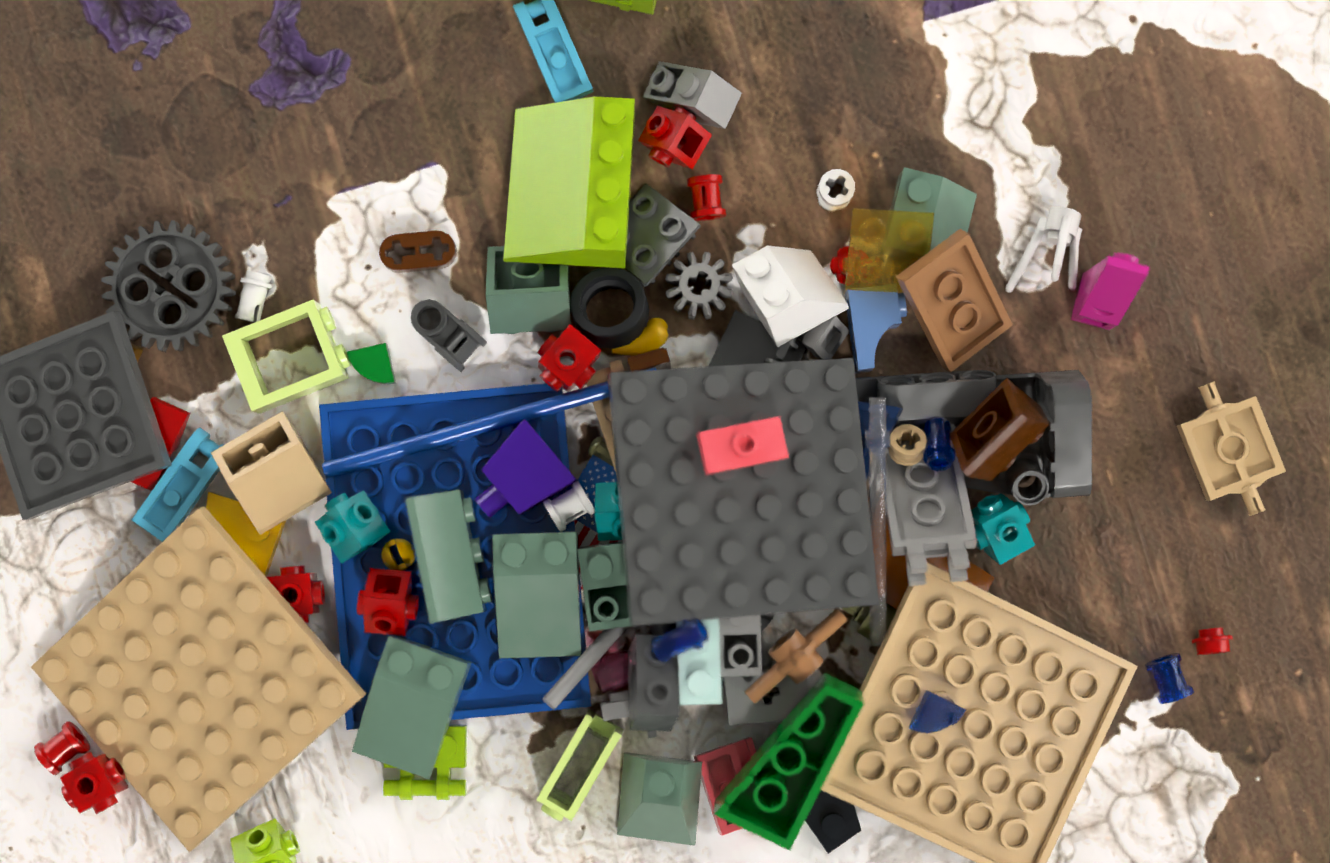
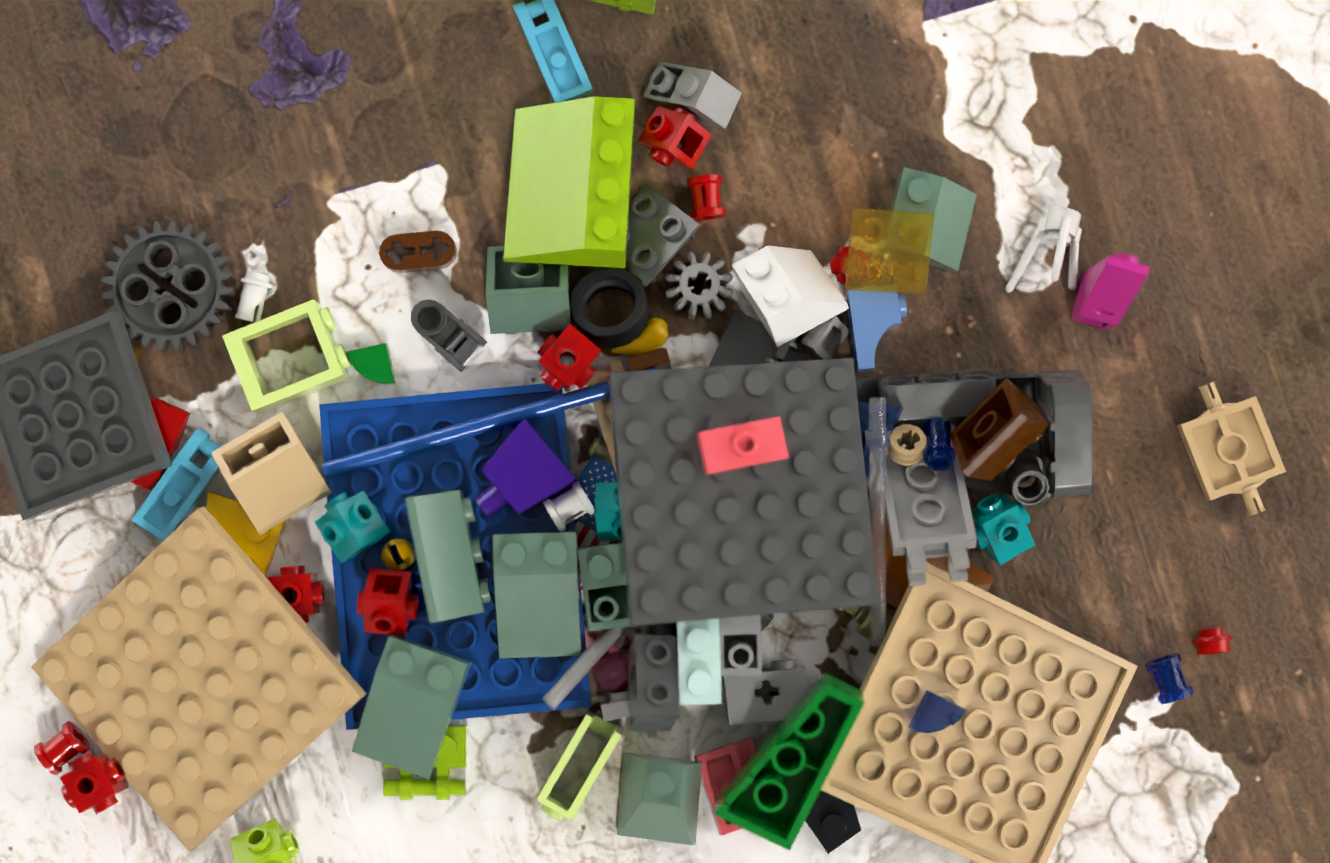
(679, 640): clear blue pin -> none
(795, 656): medium nougat bar -> none
(830, 179): white bush -> none
(954, 300): medium nougat plate -> none

